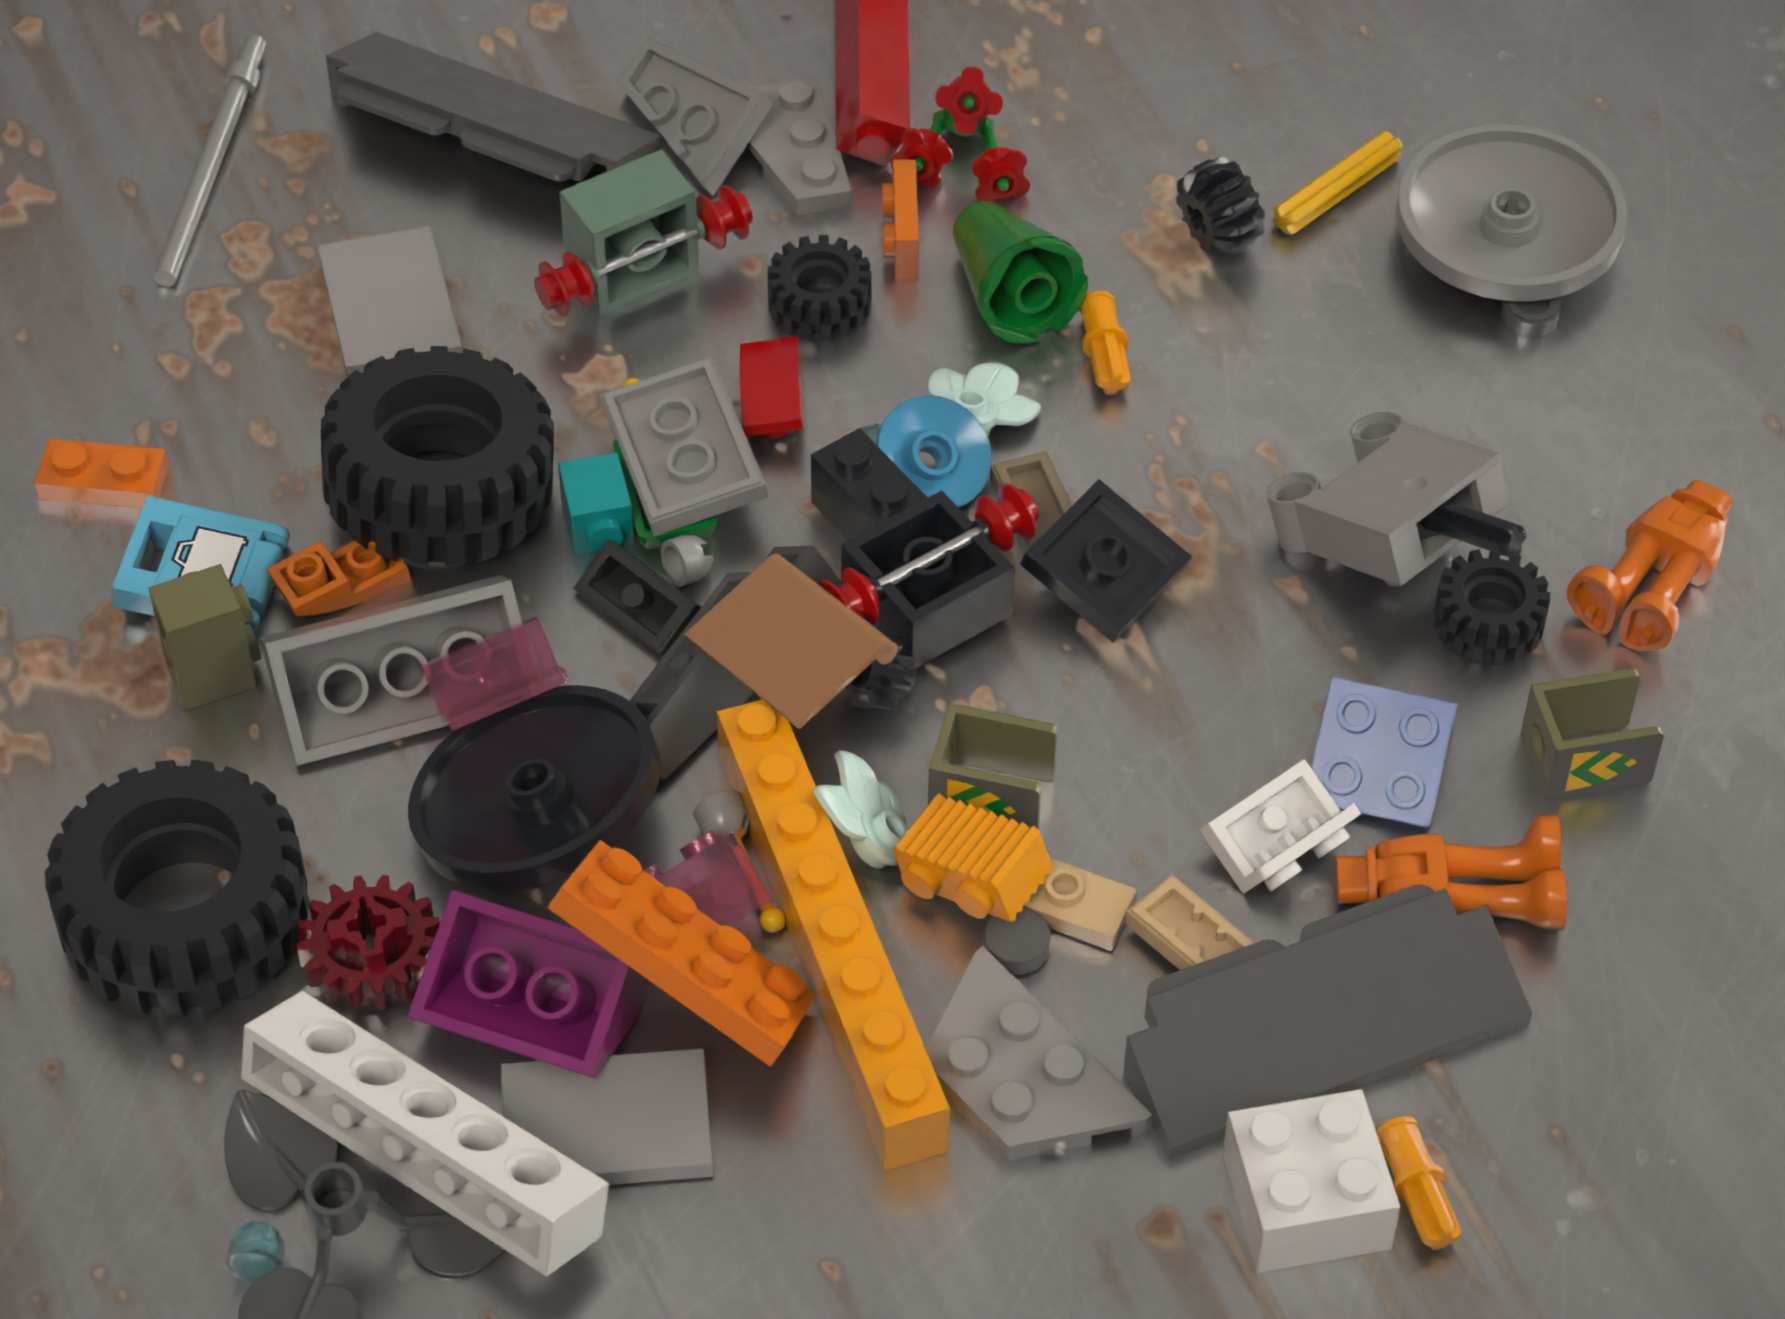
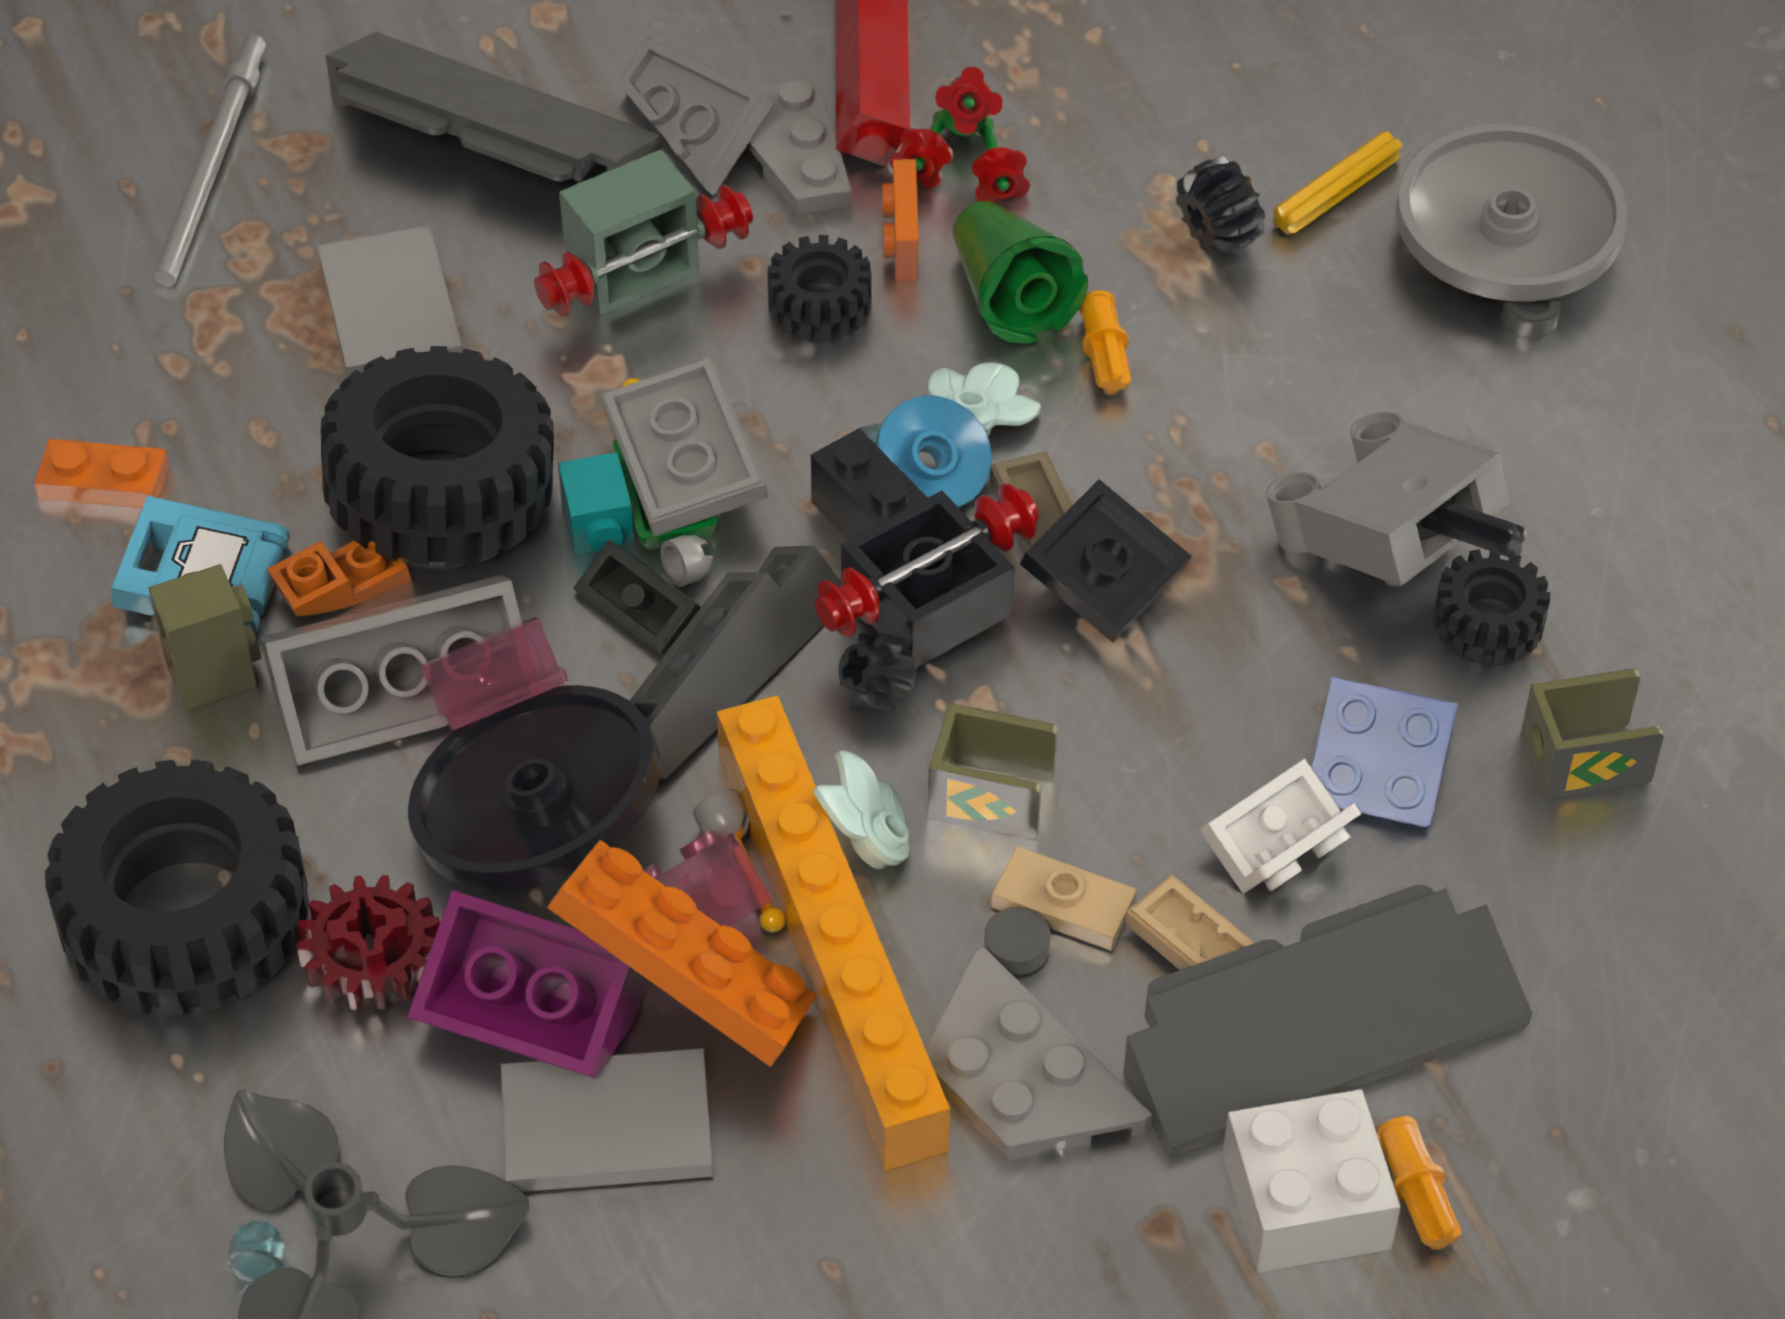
(425, 1132): white brick -> none
(771, 387): red slope -> none
(789, 640): medium nougat piece -> none
(972, 859): light orange brick -> none
(1431, 862): orange piece -> none
(1679, 539): orange piece -> none

